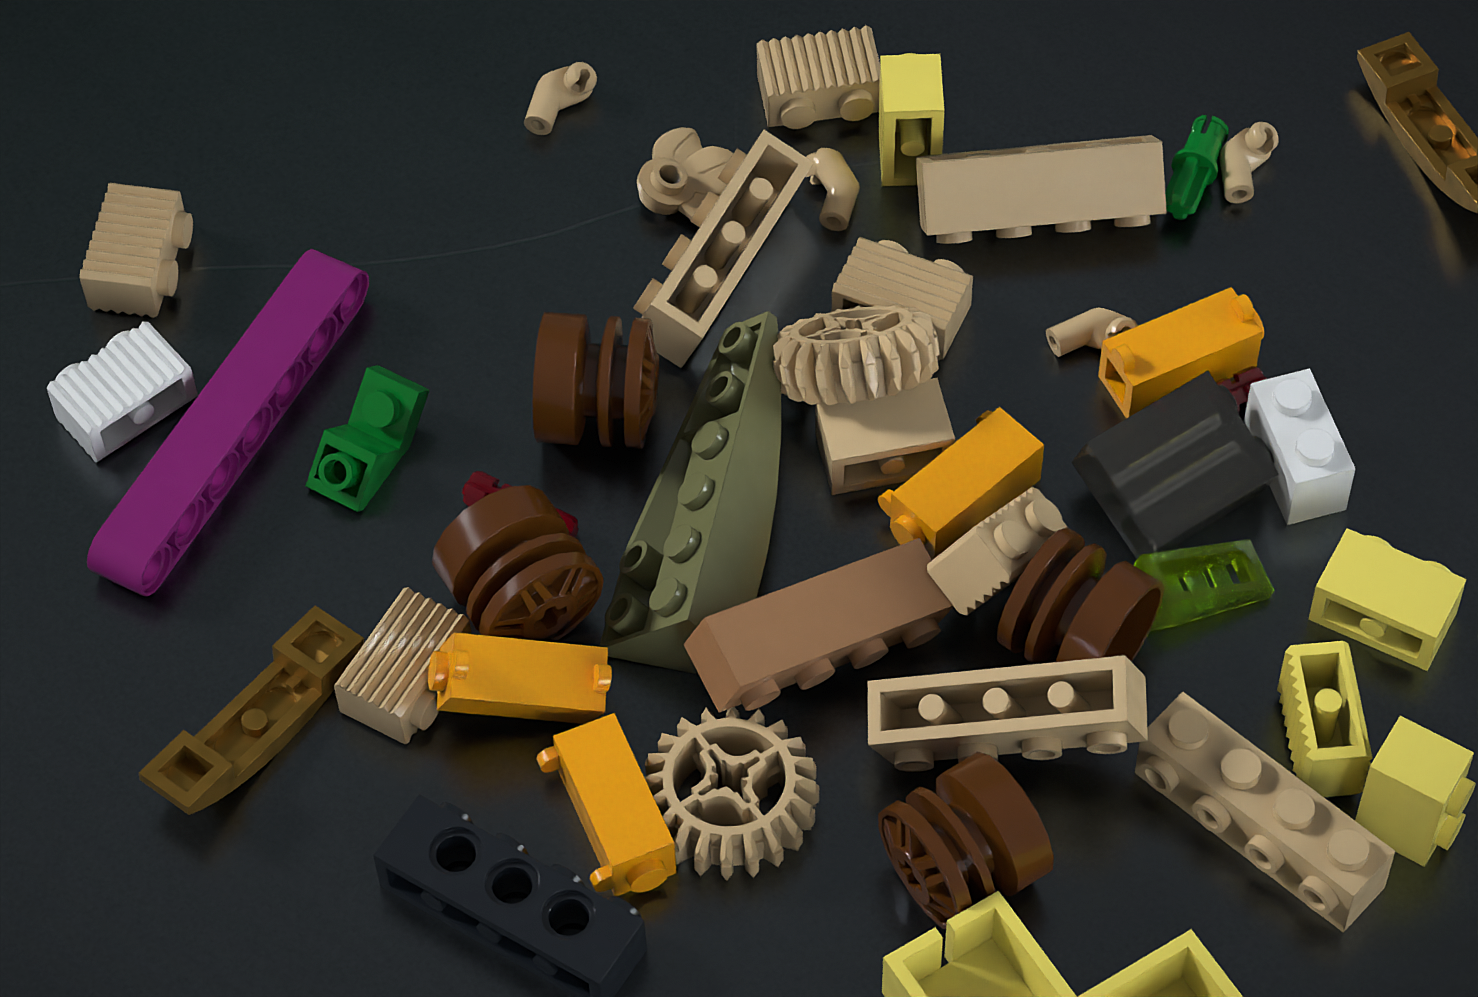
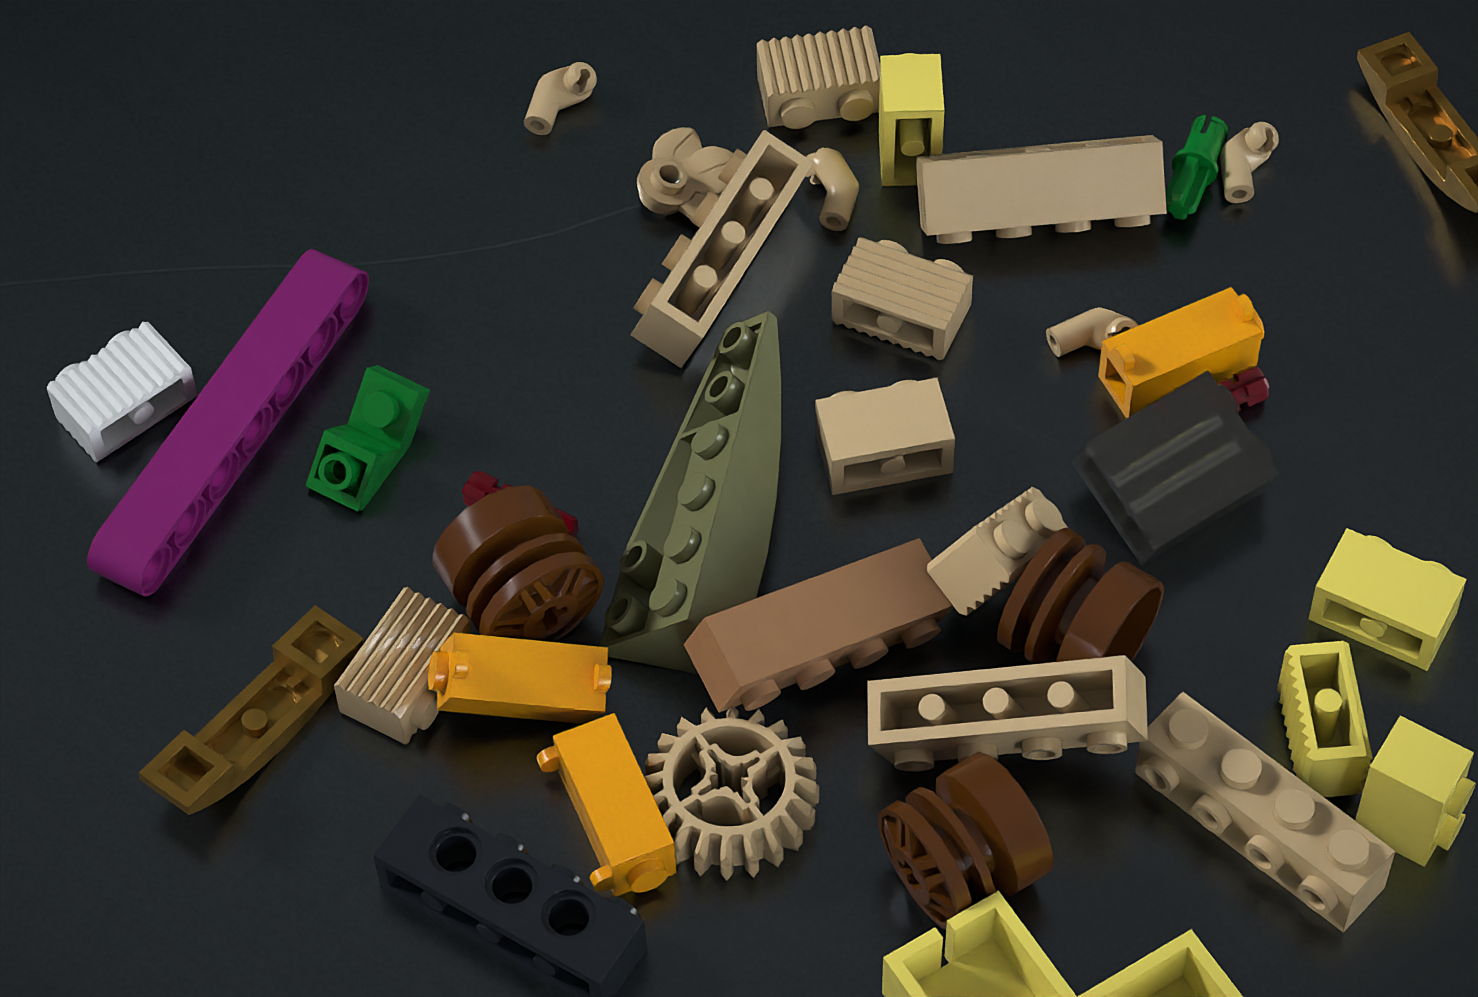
(135, 250): tan brick -> none
(593, 380): reddish brown wheel -> none
(856, 354): tan gear -> none
(965, 483): light orange brick -> none
(1200, 599): clear neon green slope -> none
(1304, 443): white brick -> none

